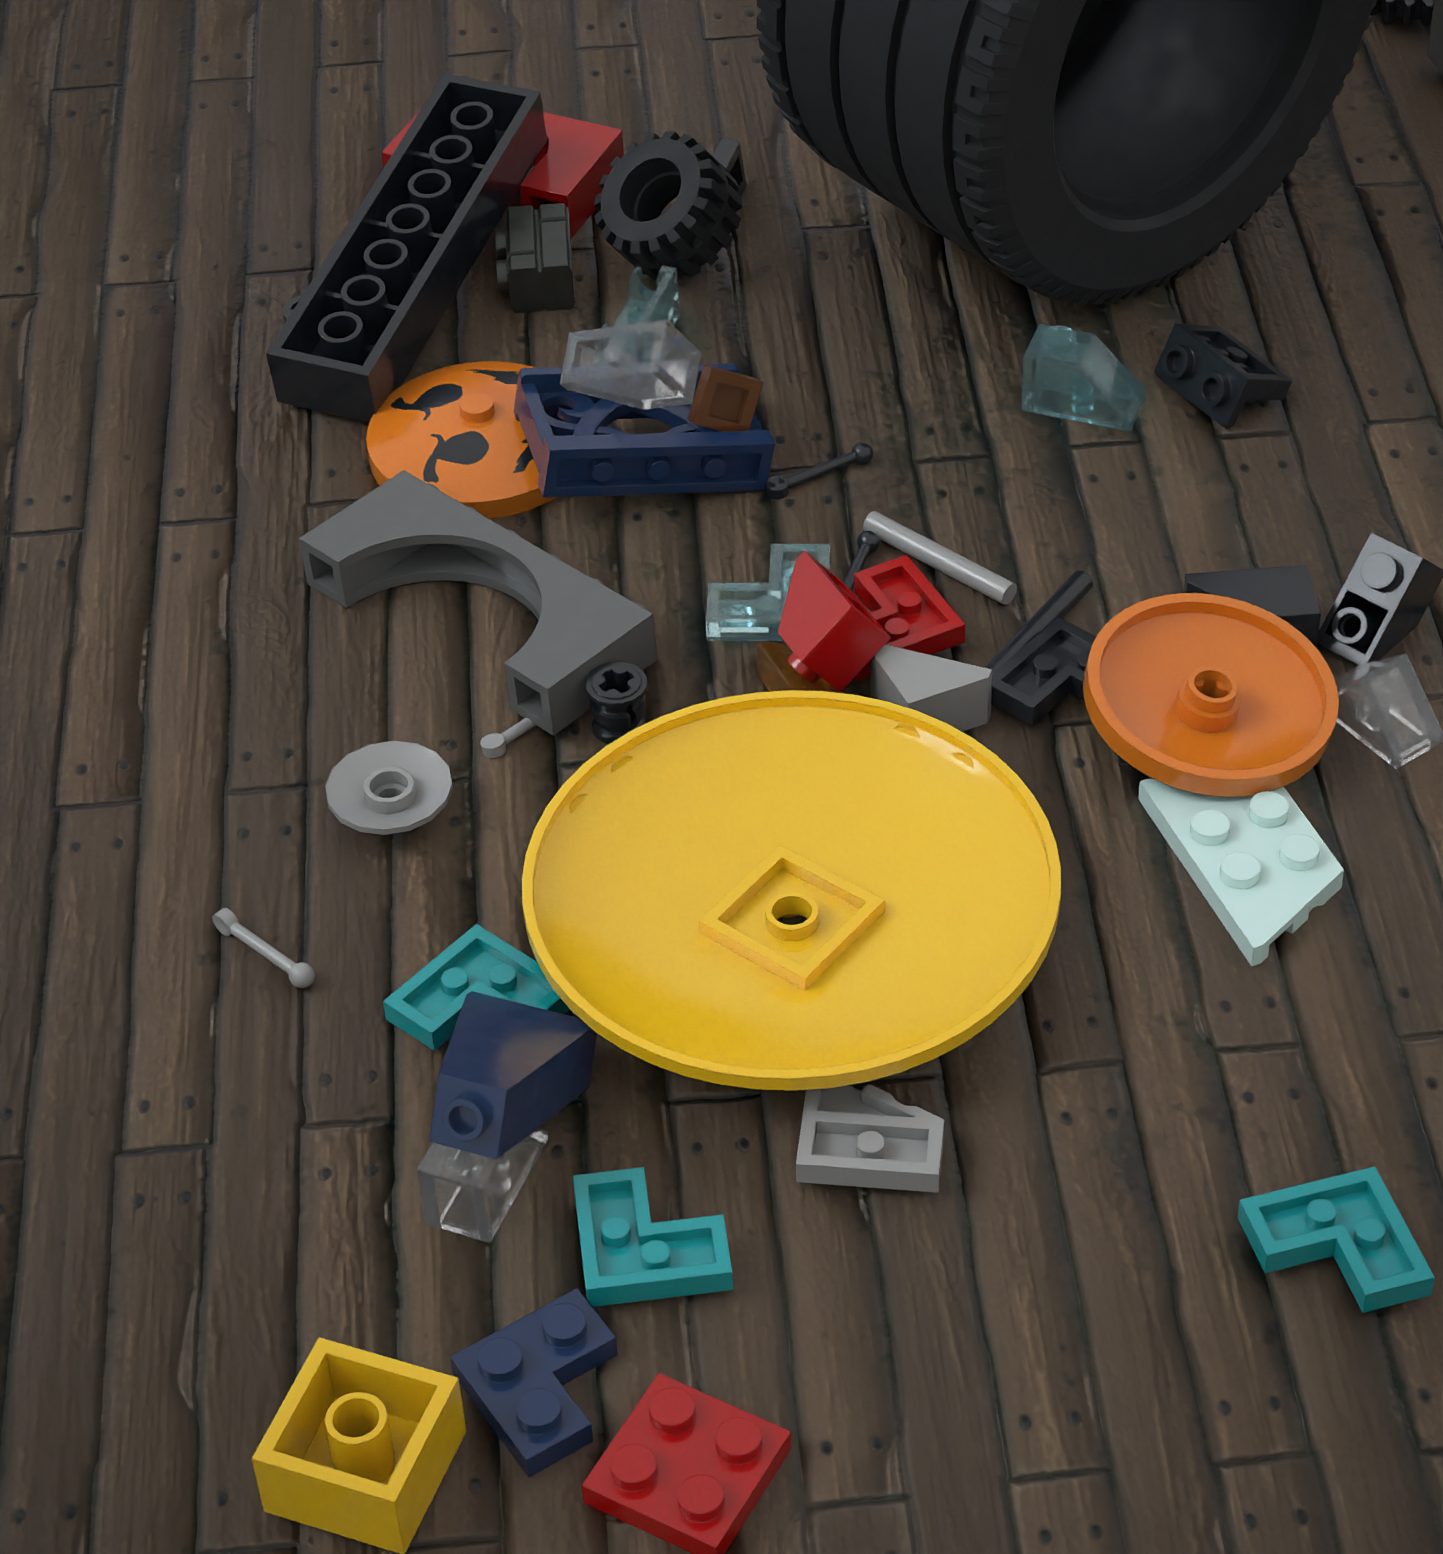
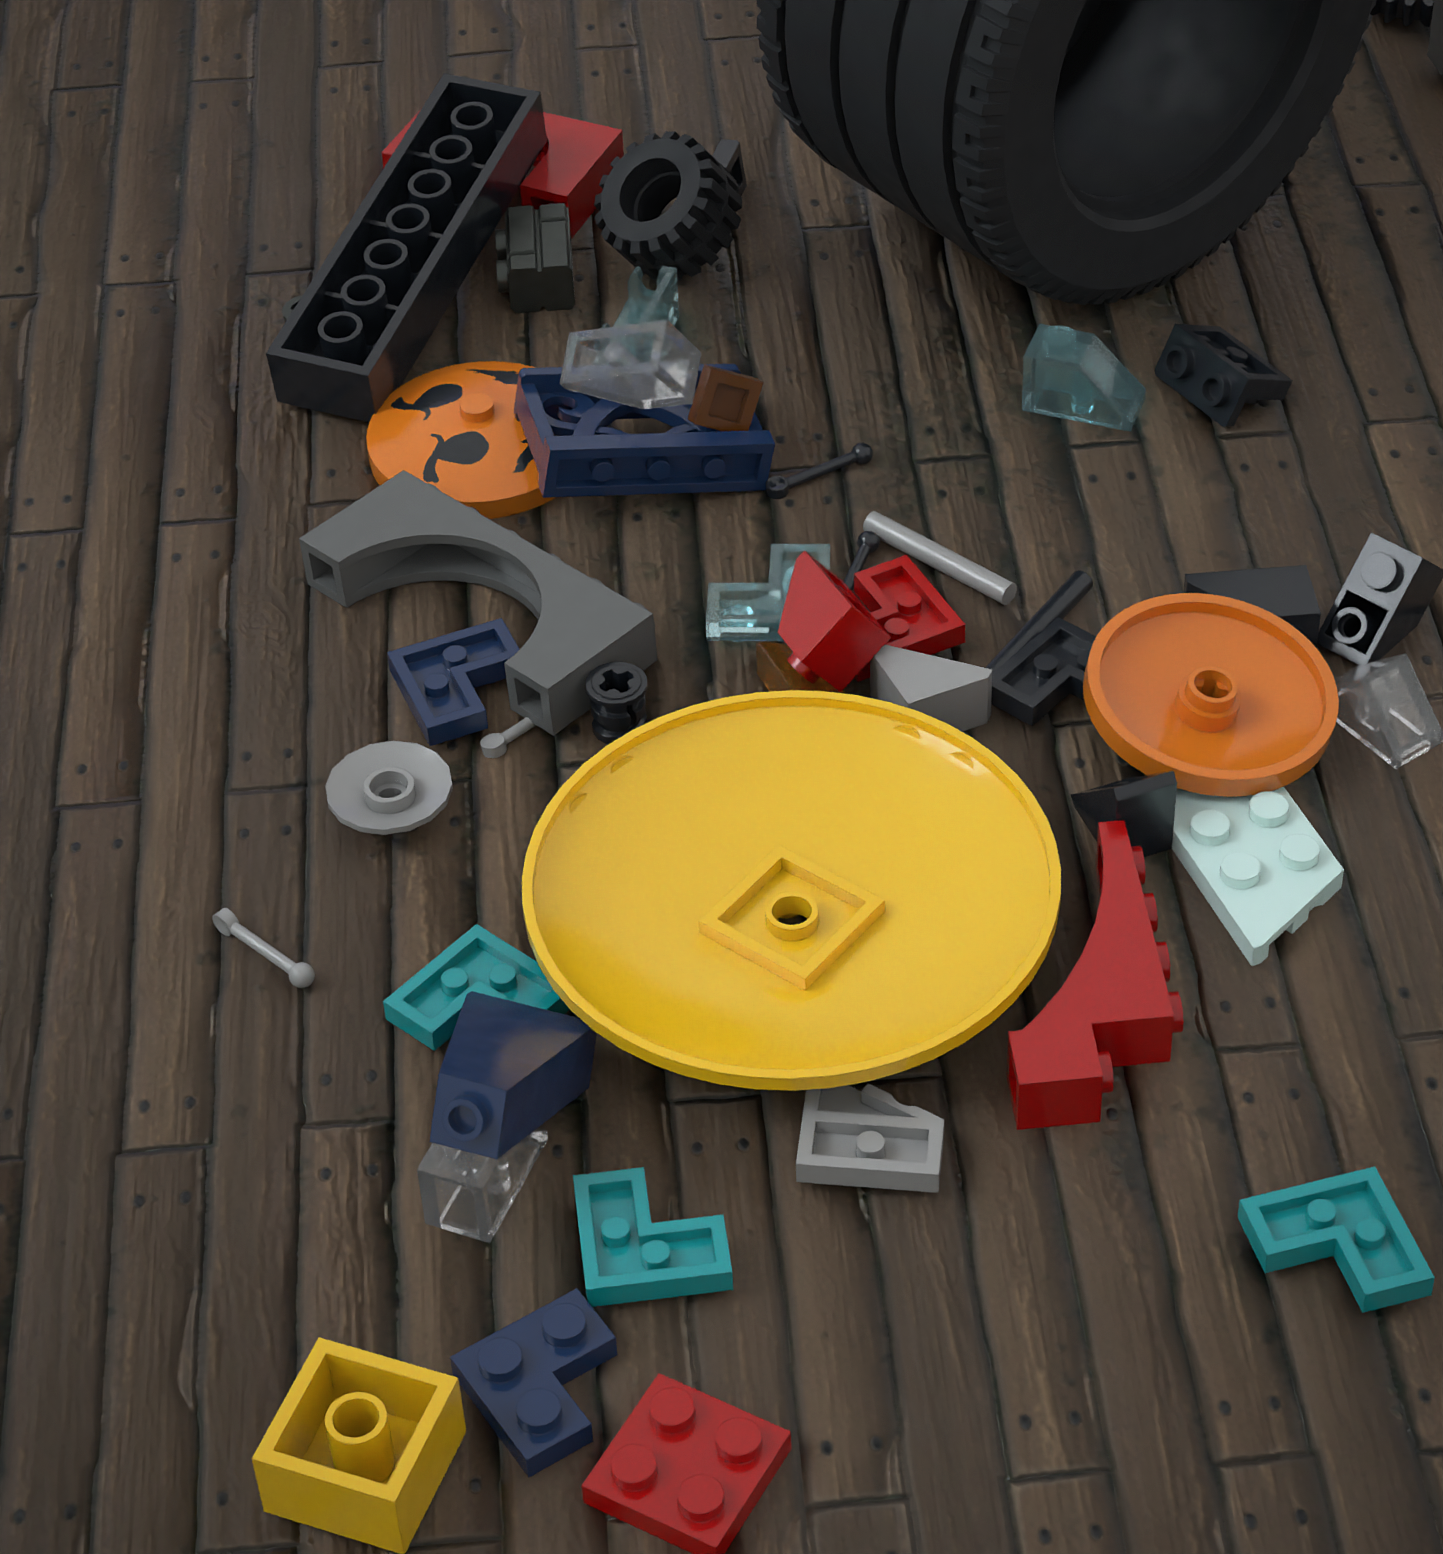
(441, 678): none -> dark blue plate
(1109, 1008): none -> red arch
(1141, 801): none -> black slope

